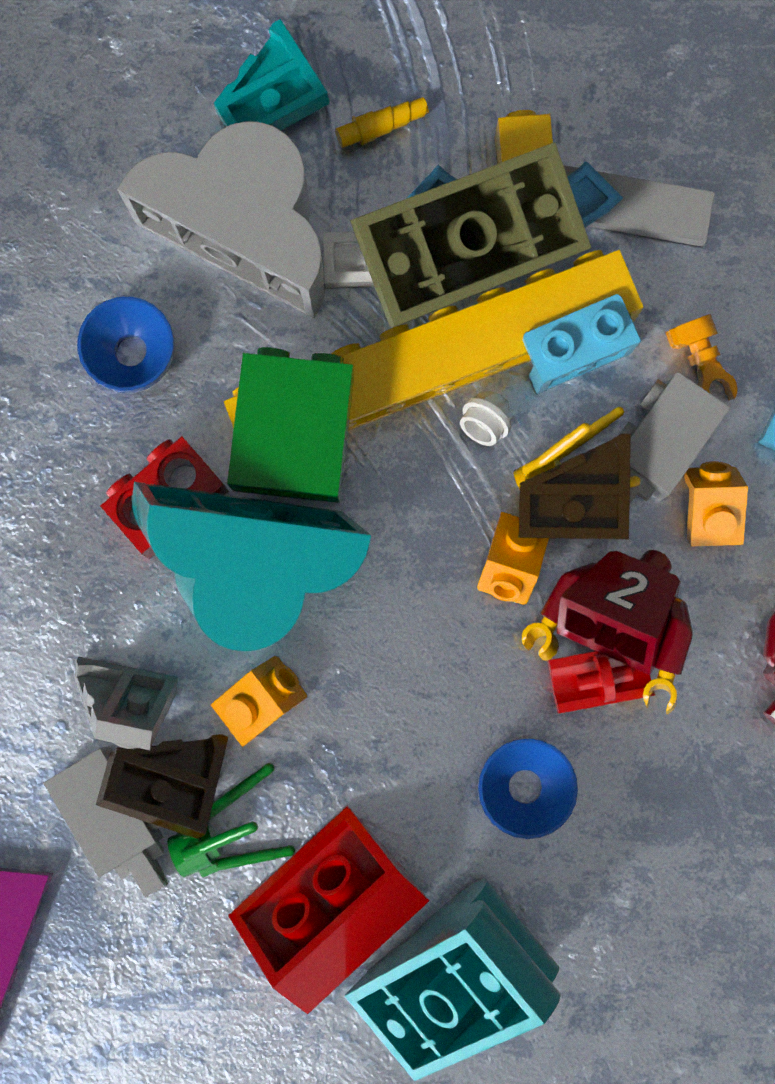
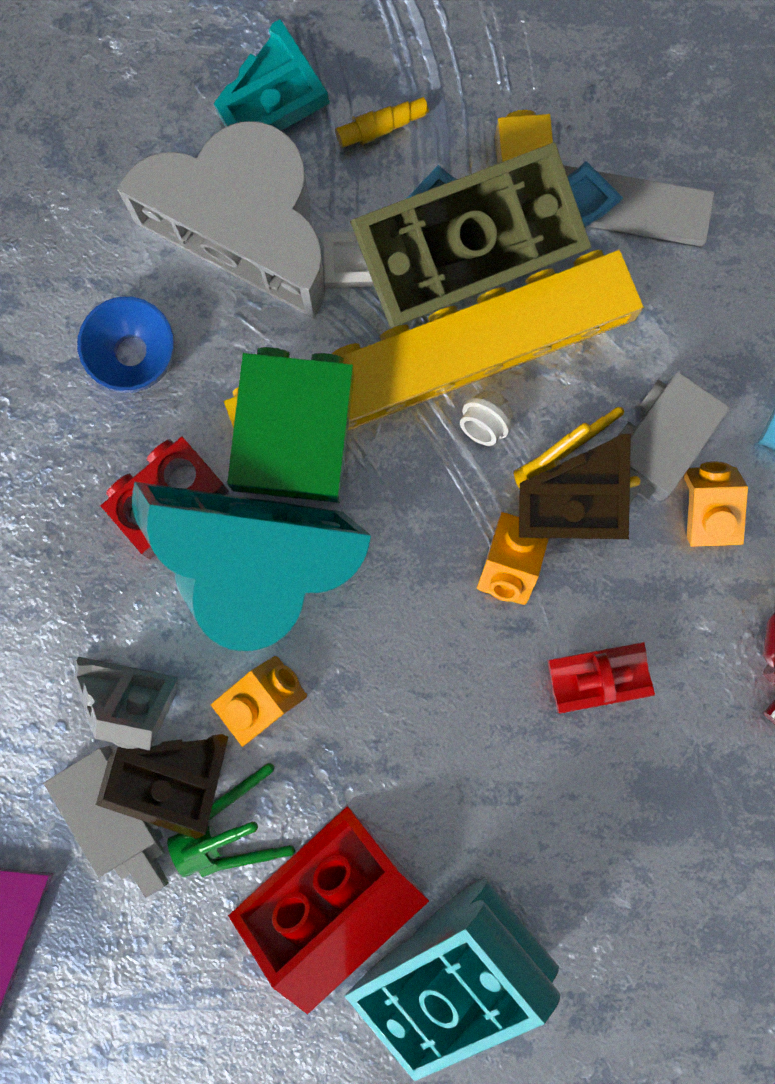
(556, 793): blue piece -> none
(580, 343): medium azure bracket -> none
(623, 611): dark red torso -> none
(696, 336): light orange piece -> none

